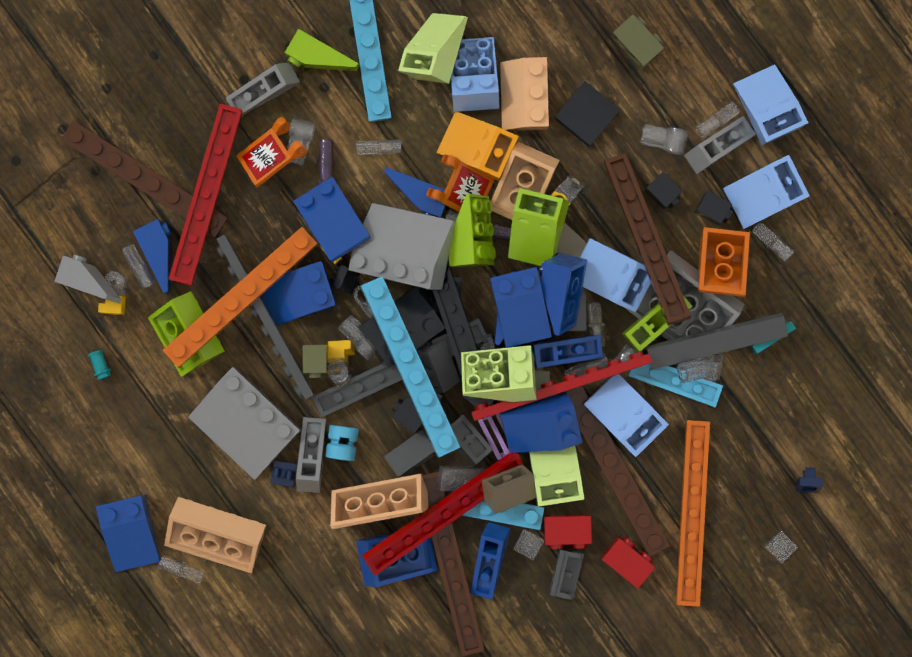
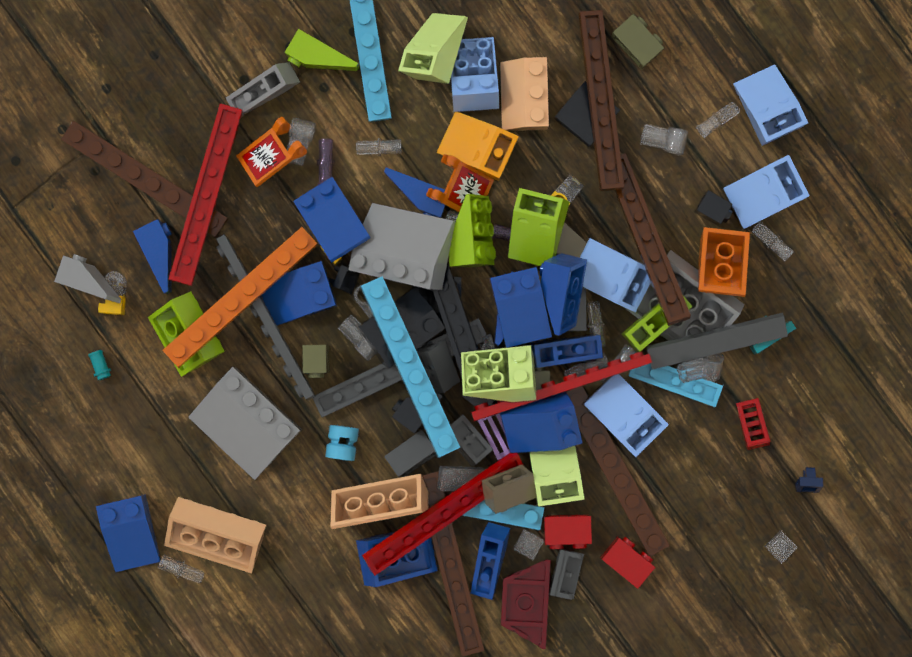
(138, 266): clear axle -> none
(283, 473): dark blue tile -> none
(311, 455): light grey slope -> none
(338, 361): leg -> none
(525, 170): light nougat slope -> none
(526, 602): none -> dark red wing
(601, 100): none -> reddish brown plate
(664, 191): black brick -> none
(692, 513): orange plate -> none
(719, 144): light grey slope -> none
(765, 441): none -> red slope

